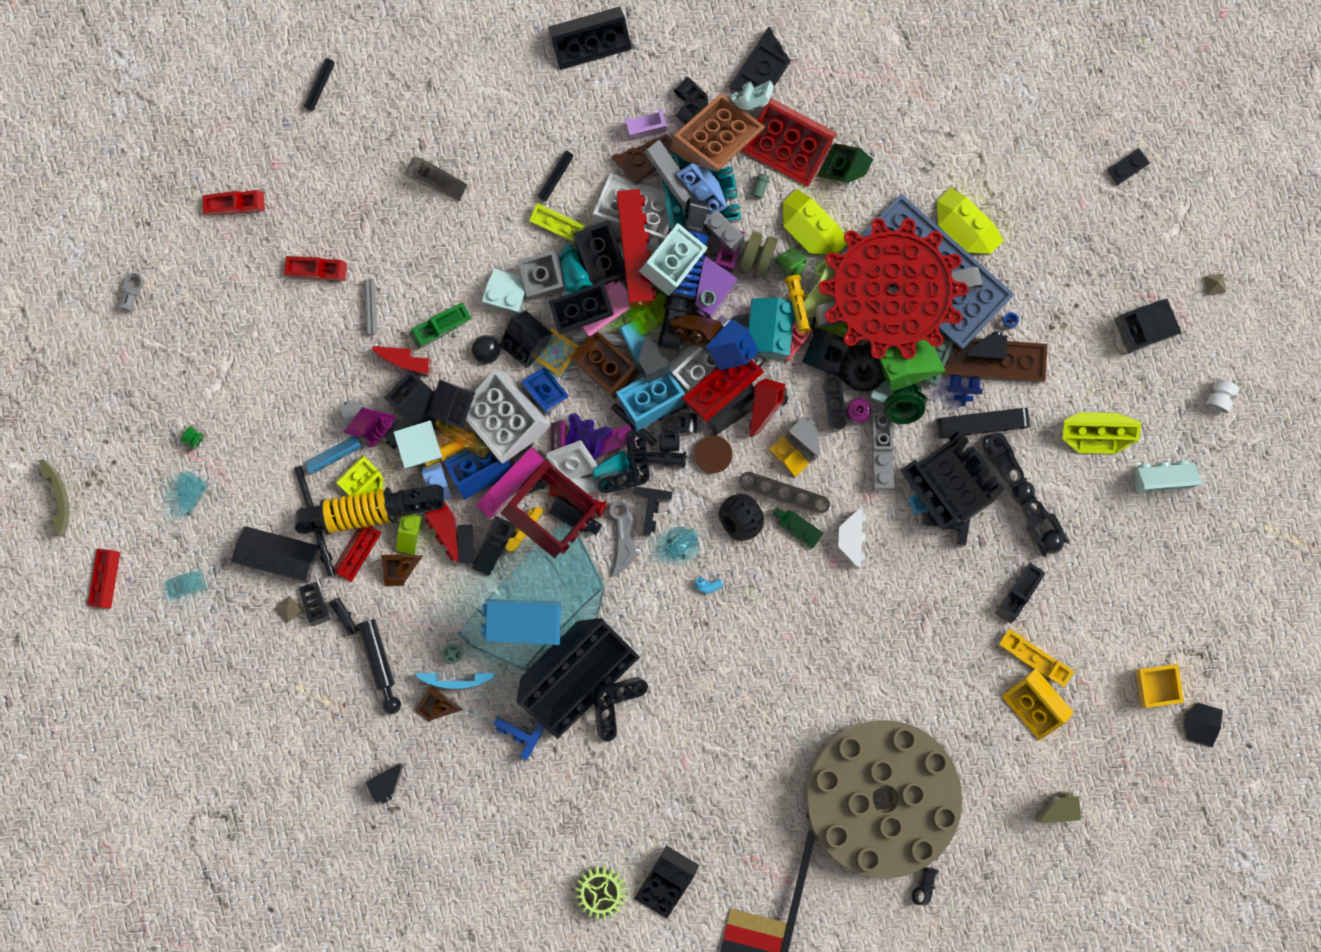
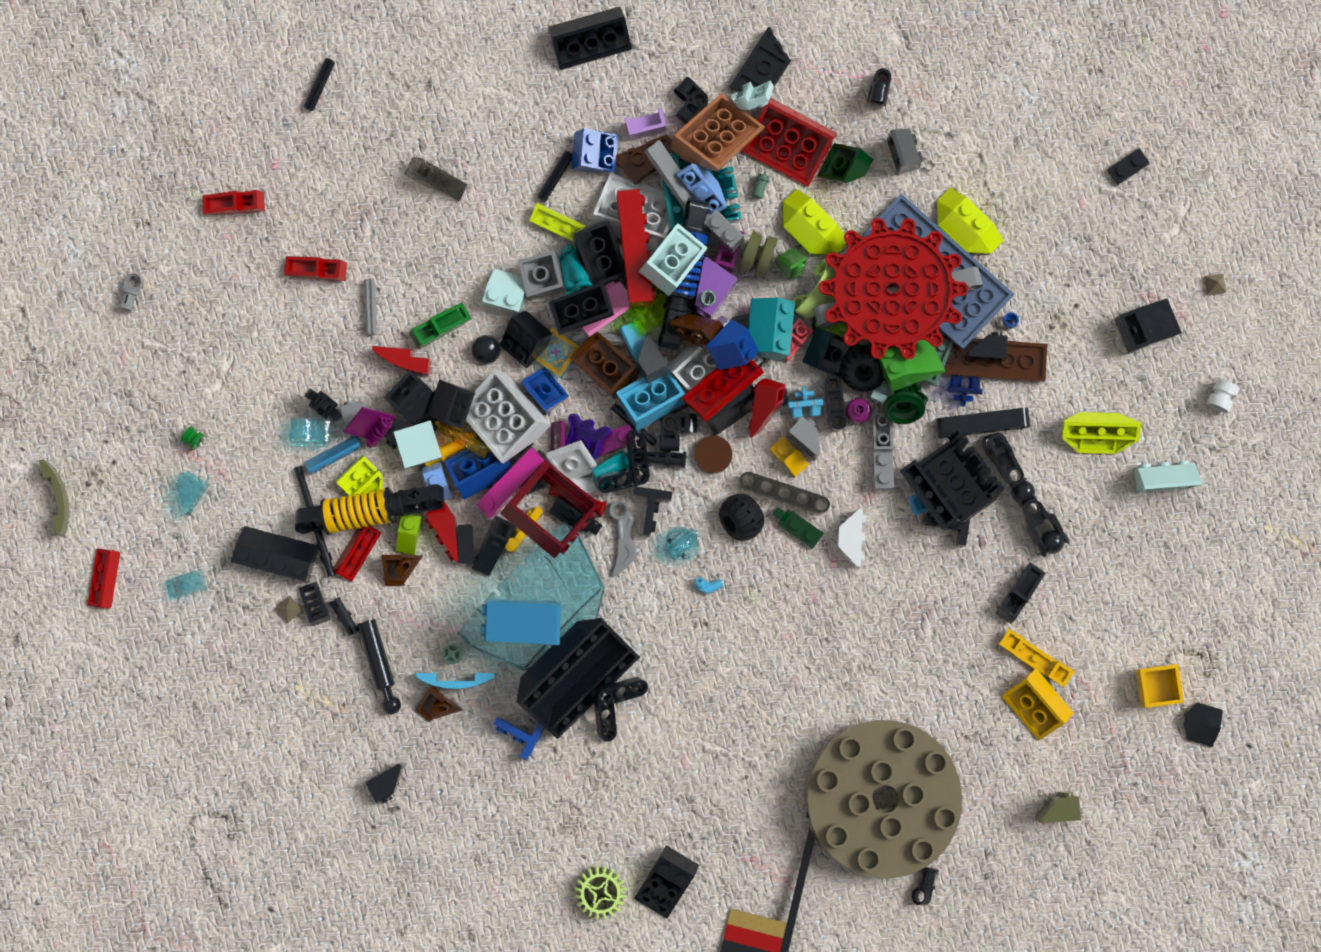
(310, 432): none -> clear light blue brick
(323, 405): none -> black gear
(594, 151): none -> blue slope
(797, 294): yellow pin -> none
(813, 403): none -> medium azure hips
(880, 90): none -> black piece
(903, 150): none -> dark grey slope

